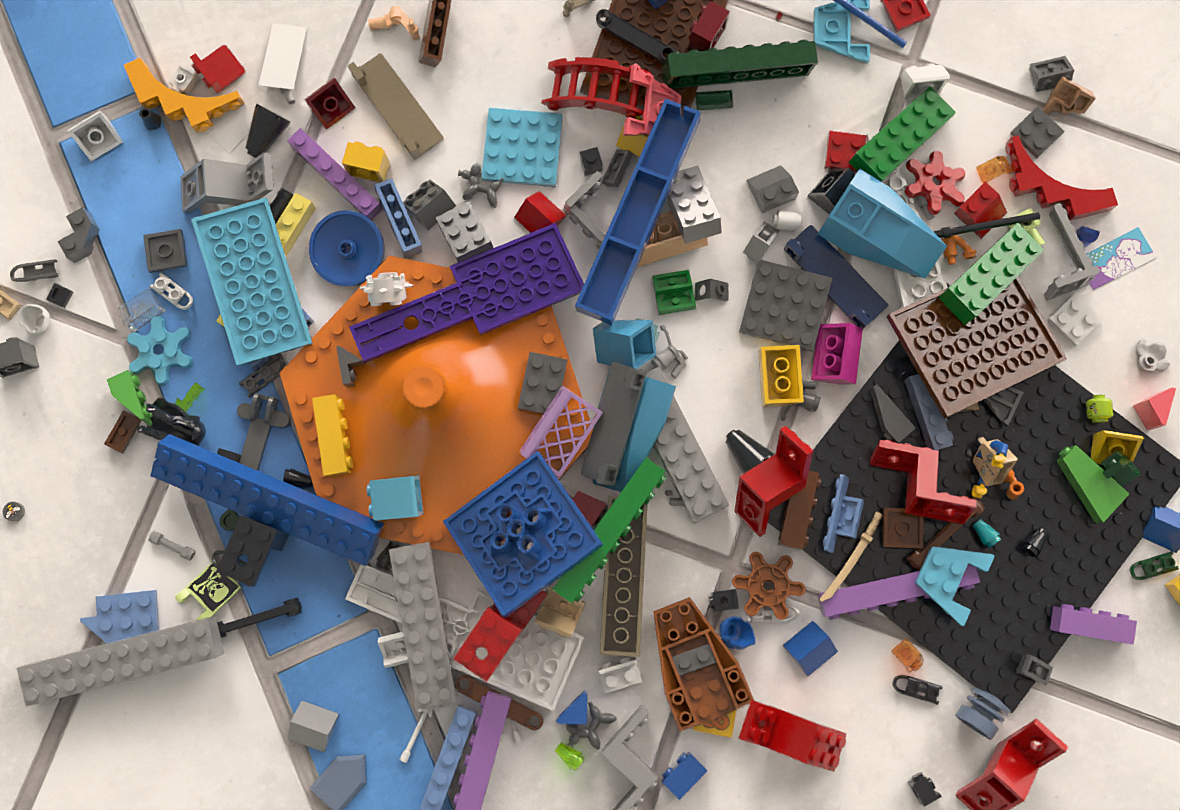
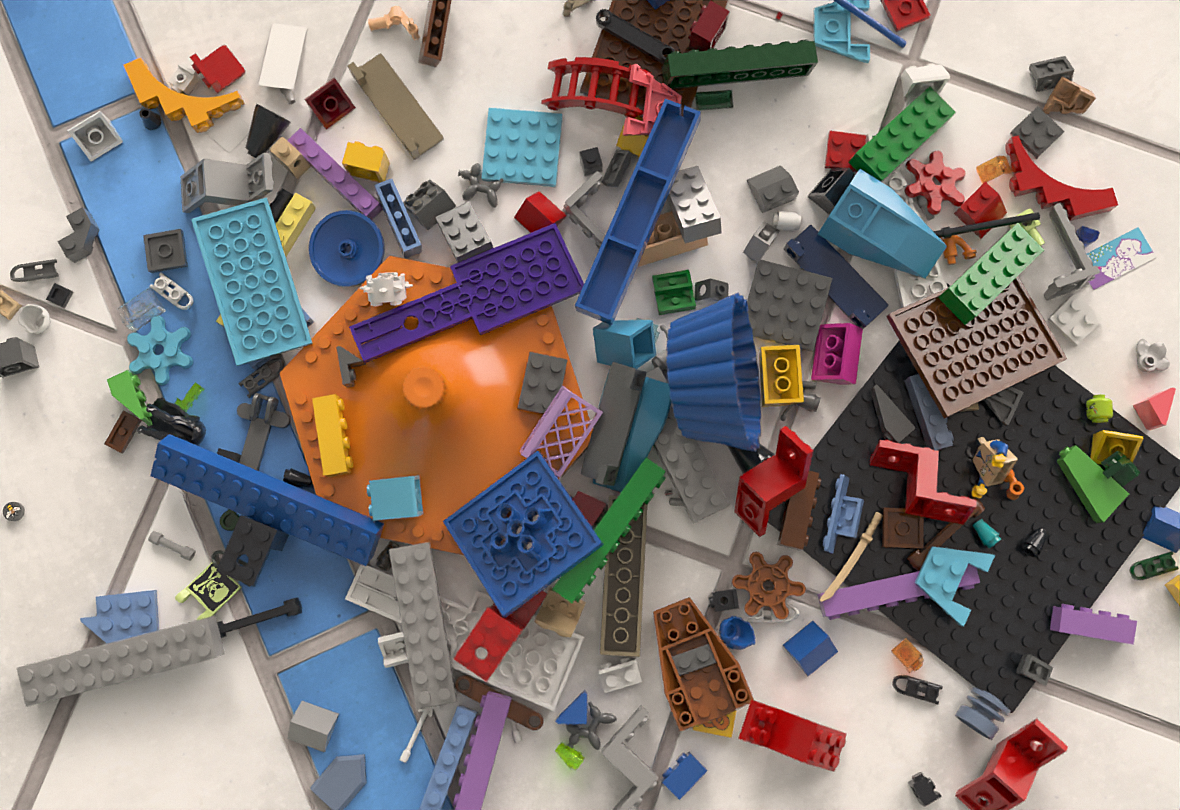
(287, 155): none -> tan torso
(715, 375): none -> blue container

